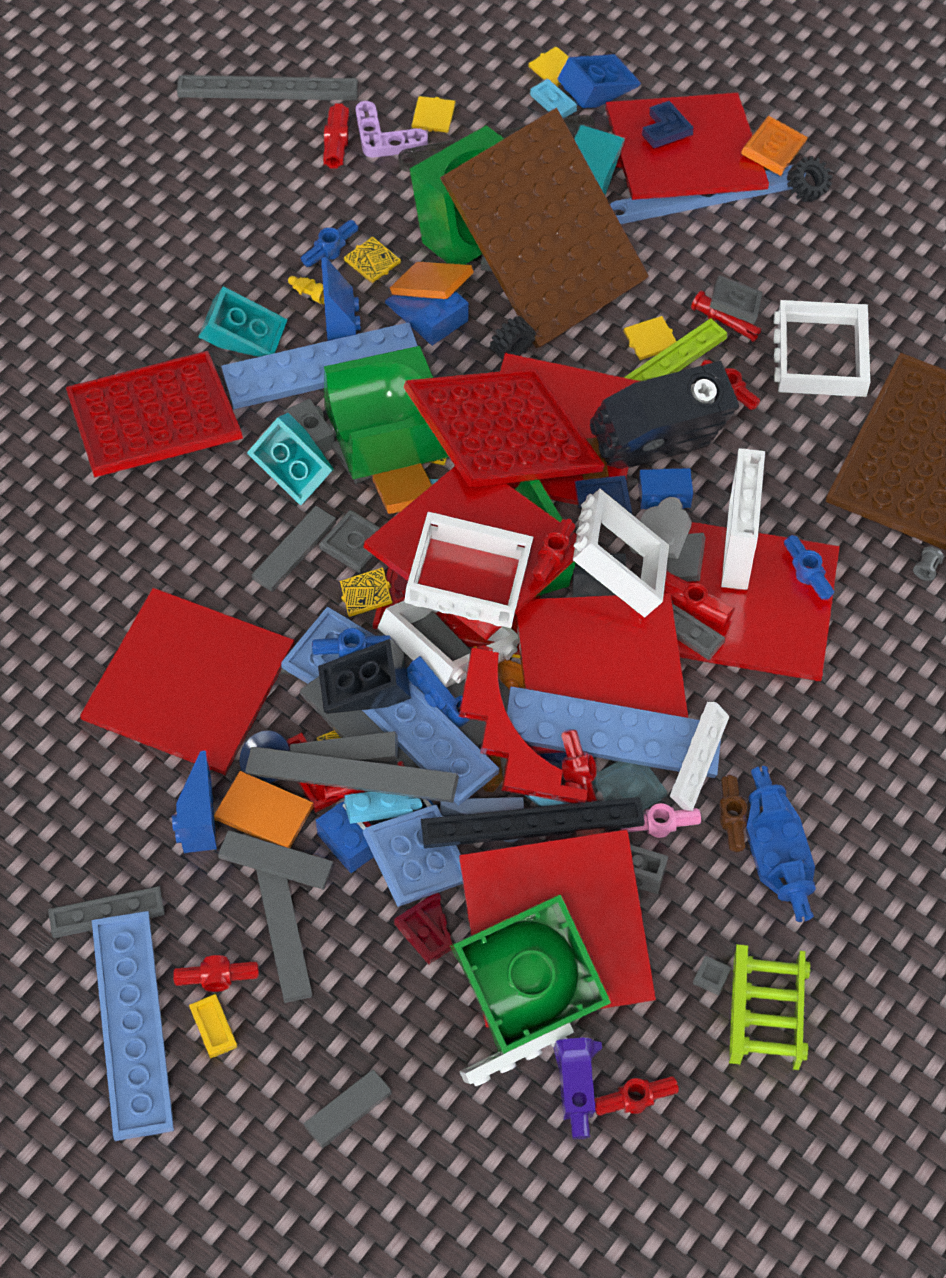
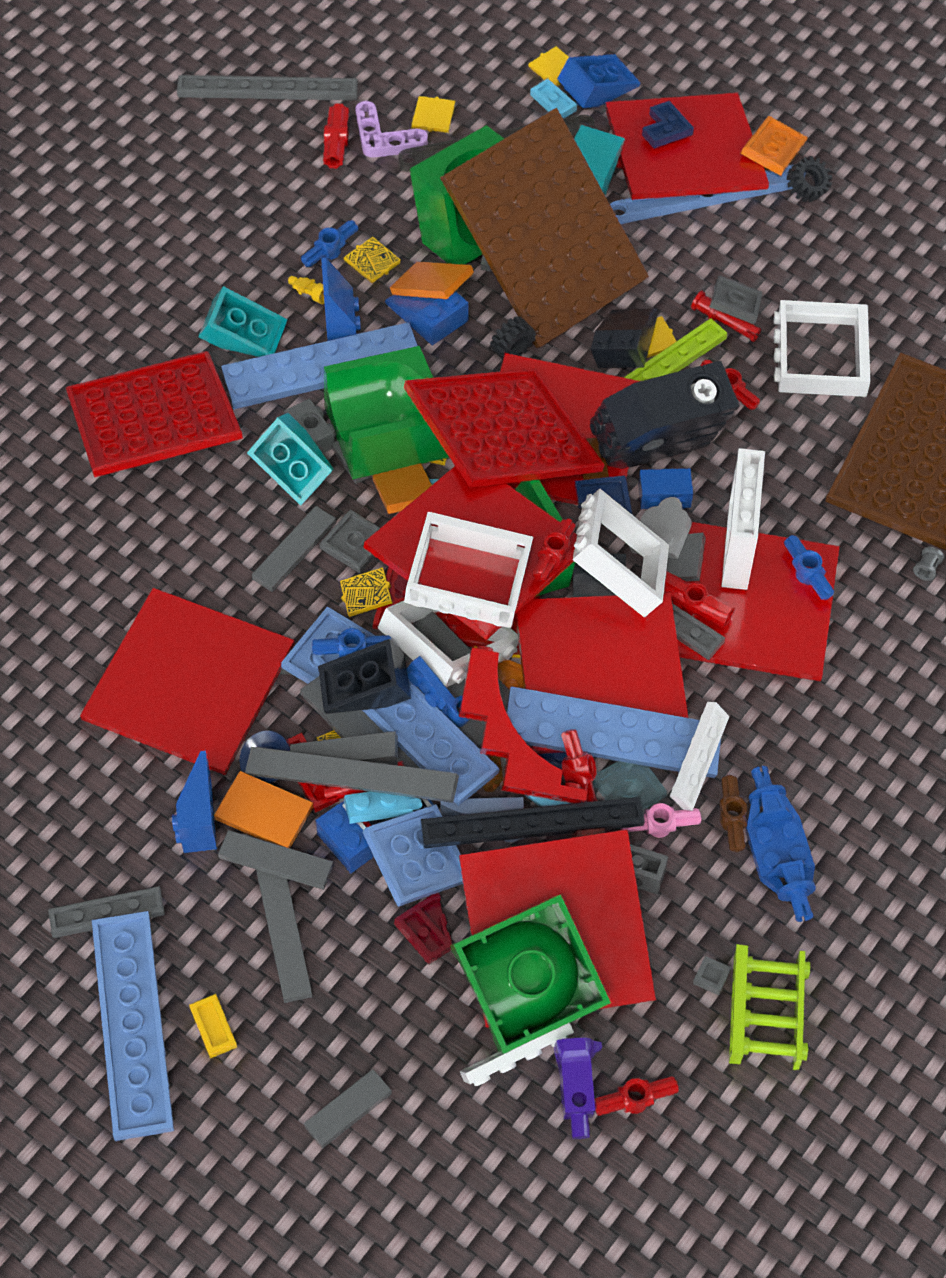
(215, 973): red axle -> none
(624, 338): none -> black slope

